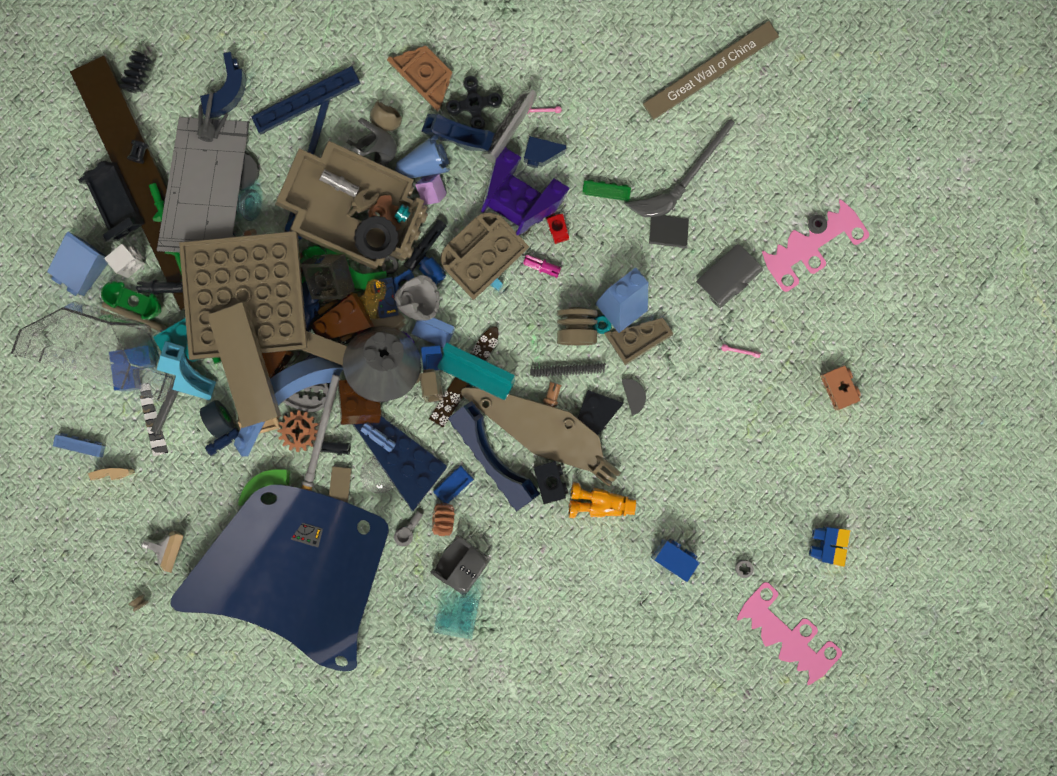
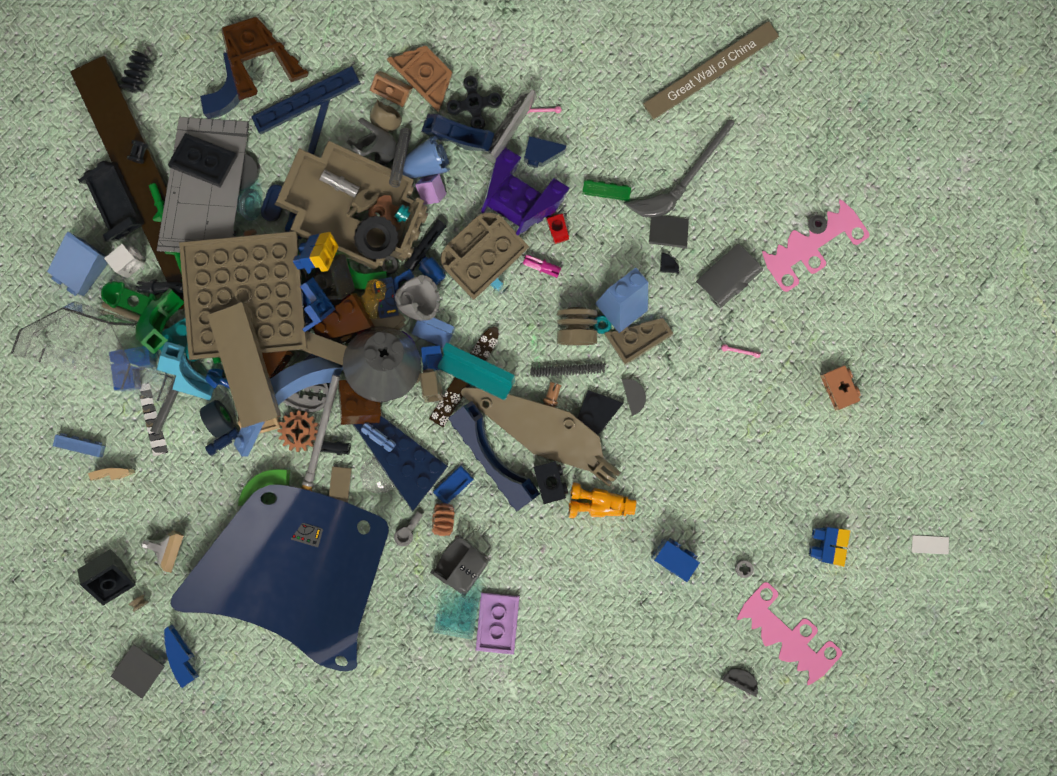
(105, 577): none -> black slope
(137, 671): none -> dark grey piece
(153, 319): none -> green arch
(178, 656): none -> blue slope
(202, 160): none -> black tile
(206, 130): dark grey plant -> none
(215, 377): none -> blue bar
(249, 40): none -> reddish brown wing
(269, 210): none -> dark blue tile
(316, 252): none -> yellow hips
(316, 303): none -> blue panel
(391, 88): none -> medium nougat slope
(398, 169): none -> dark grey piece
(497, 623): none -> lavender tile
(668, 264): none -> black tile
(741, 679): none -> dark grey tile
(930, 544): none -> white sticker

